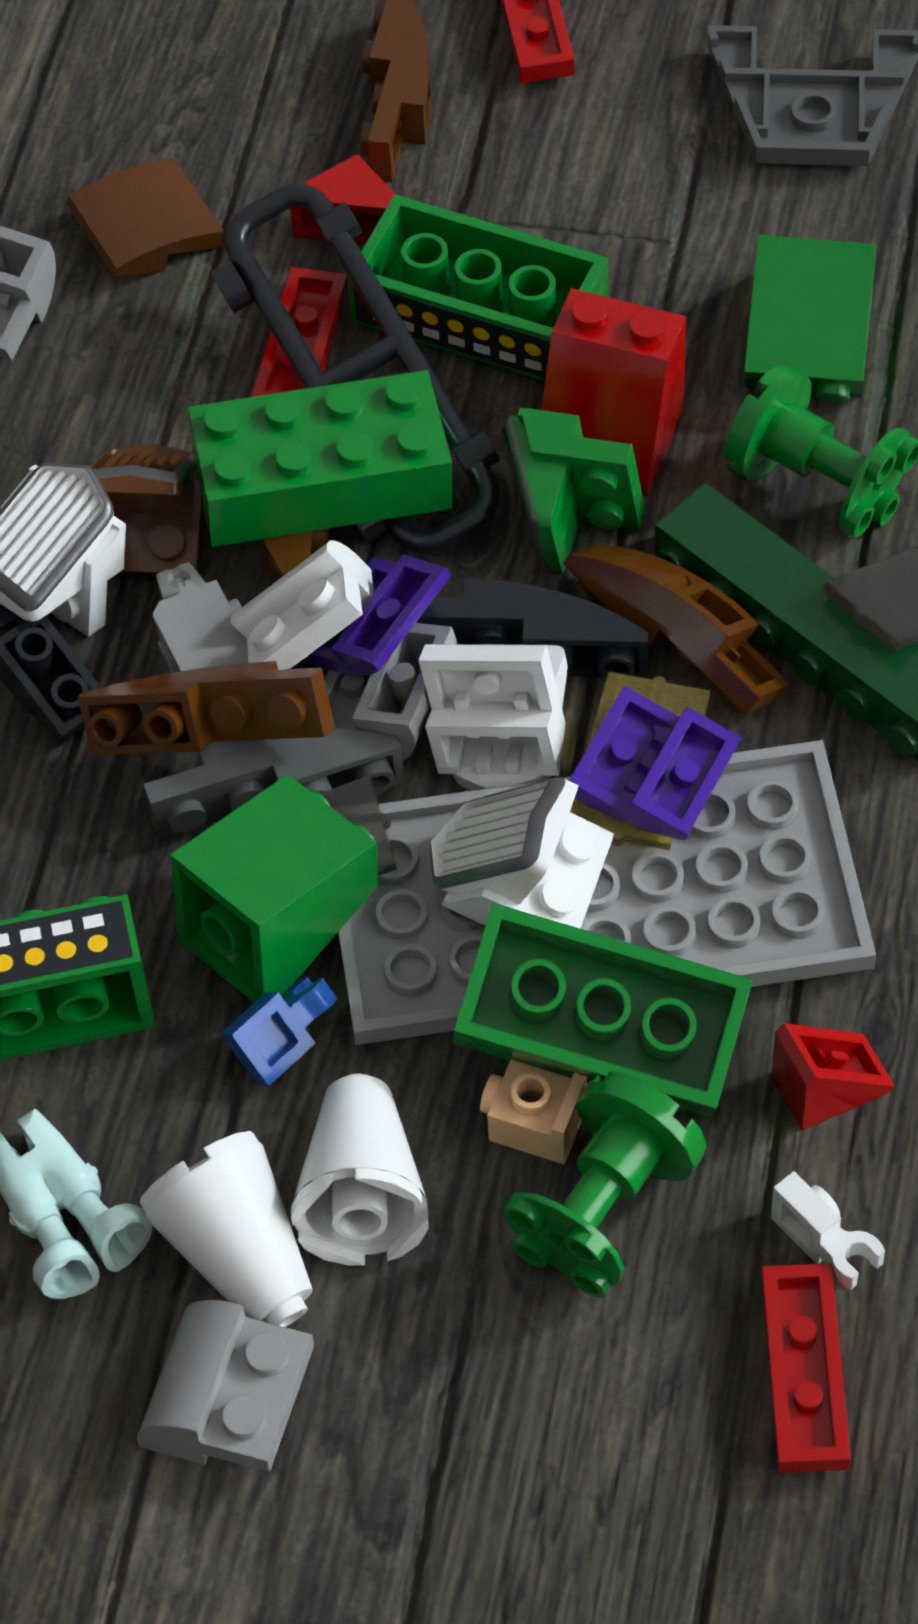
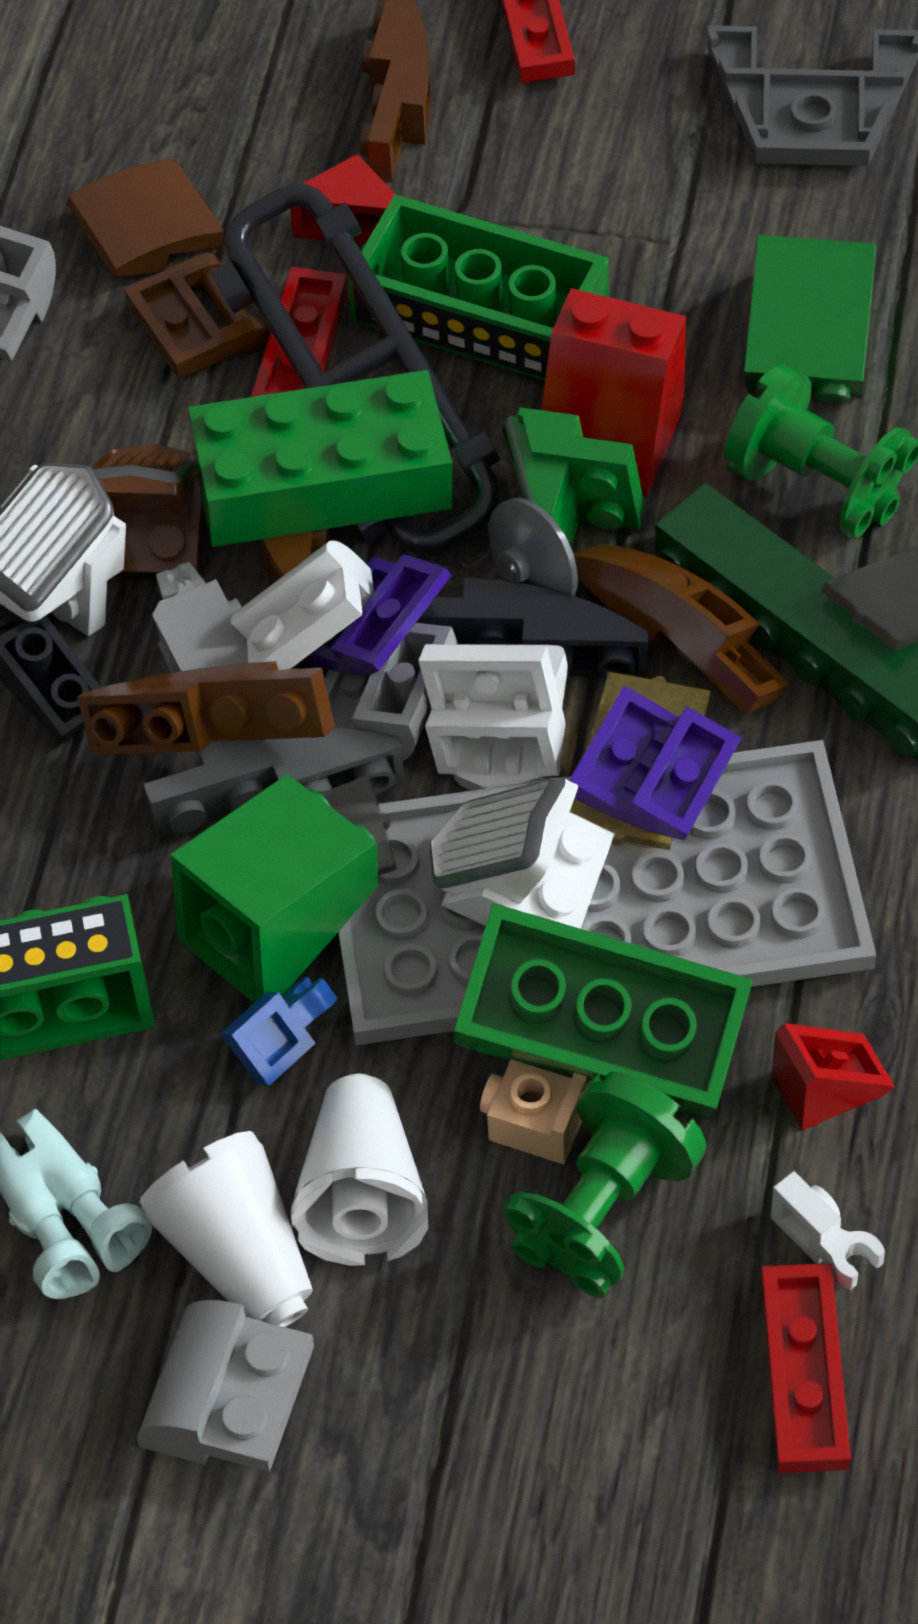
(183, 326): none -> reddish brown plate
(531, 547): none -> dark grey dish

